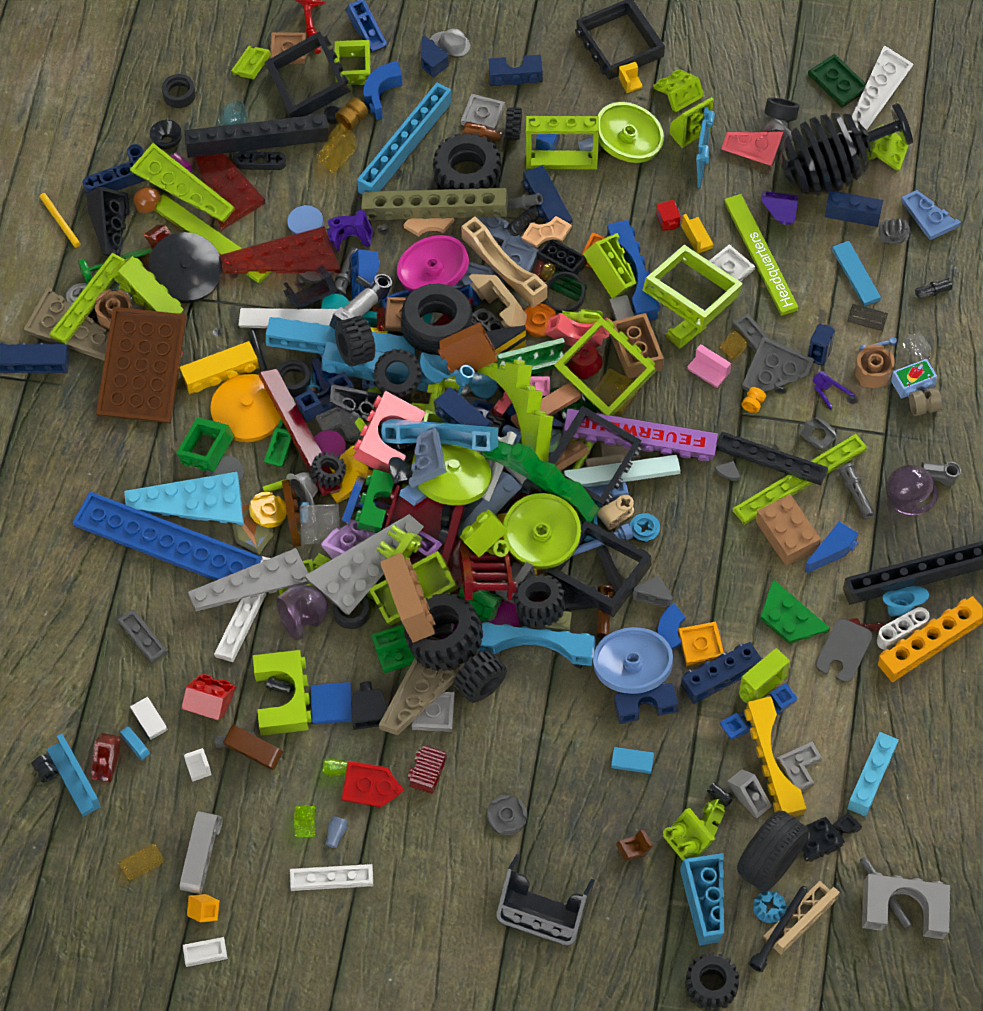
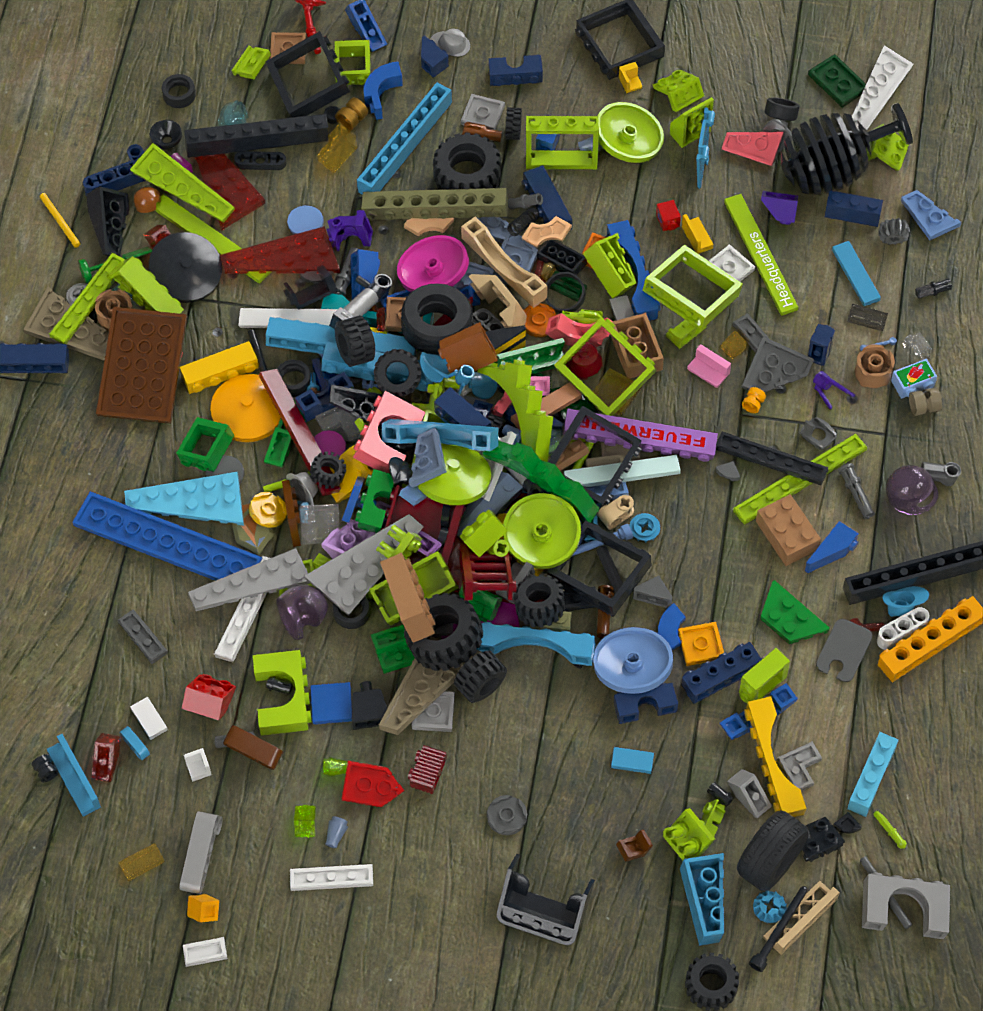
(891, 831): none -> lime piece

